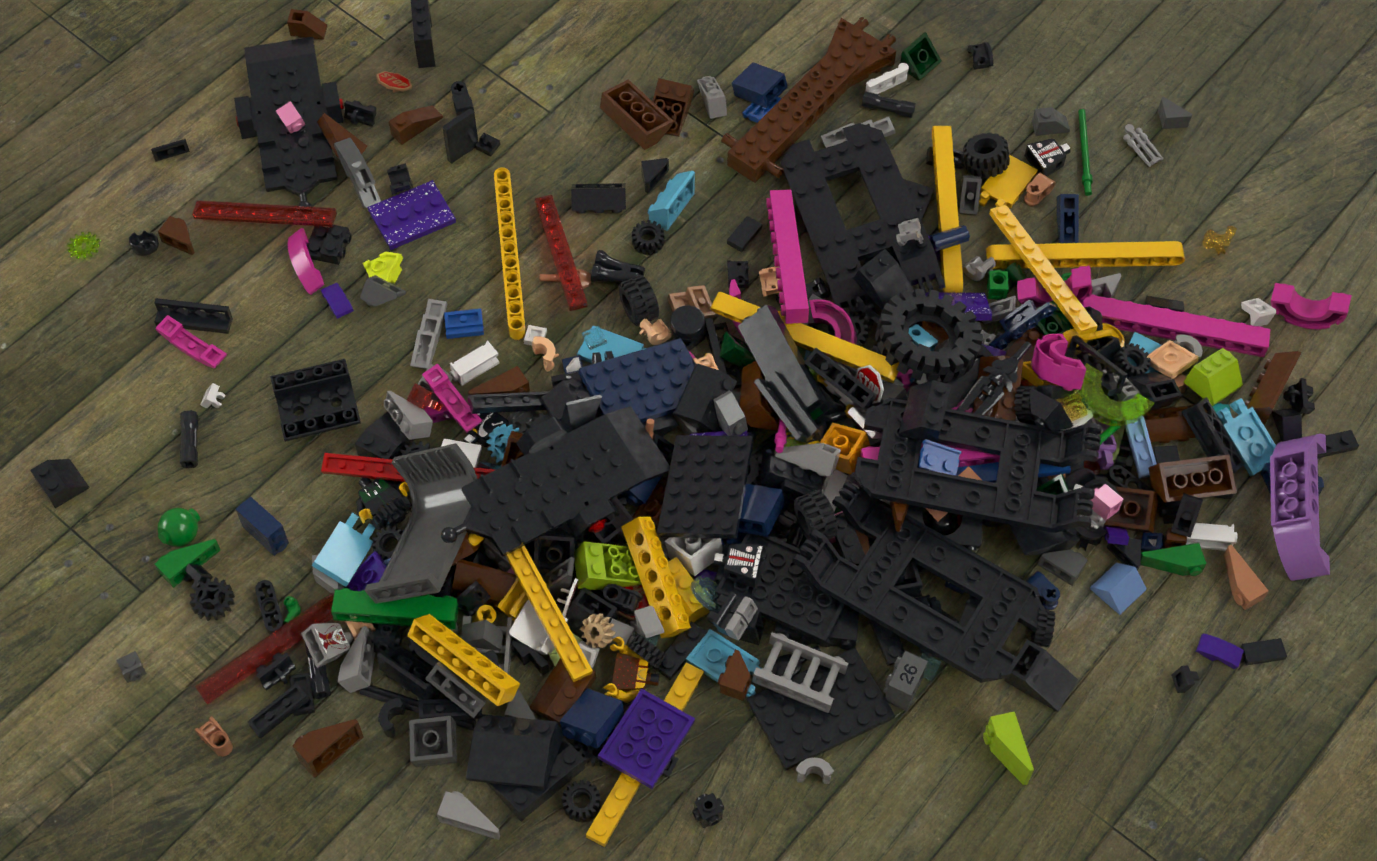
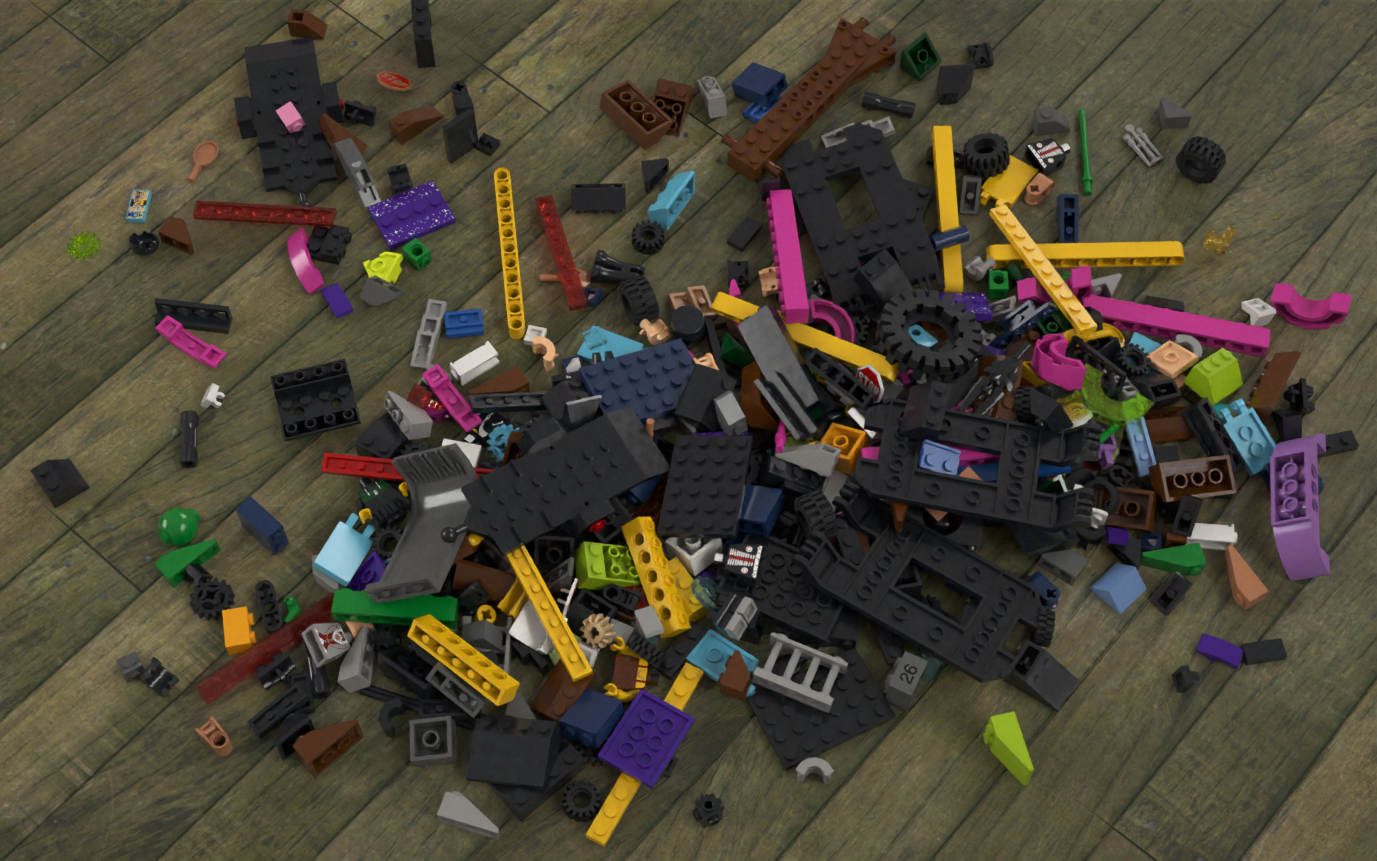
(138, 206): none -> tile
(158, 678): none -> black piece
(170, 150): black slope -> none
(203, 156): none -> nougat piece
(238, 630): none -> light orange brick
(292, 728): none -> black slope
(416, 248): none -> green brick
(593, 296): none -> dark blue tile
(766, 185): none -> black slope
(888, 79): white plate -> none
(908, 231): light grey piece -> none
(954, 82): none -> black slope
(1106, 502): bright pink brick -> none
(1172, 593): none -> black slope
(1200, 160): none -> black tyre

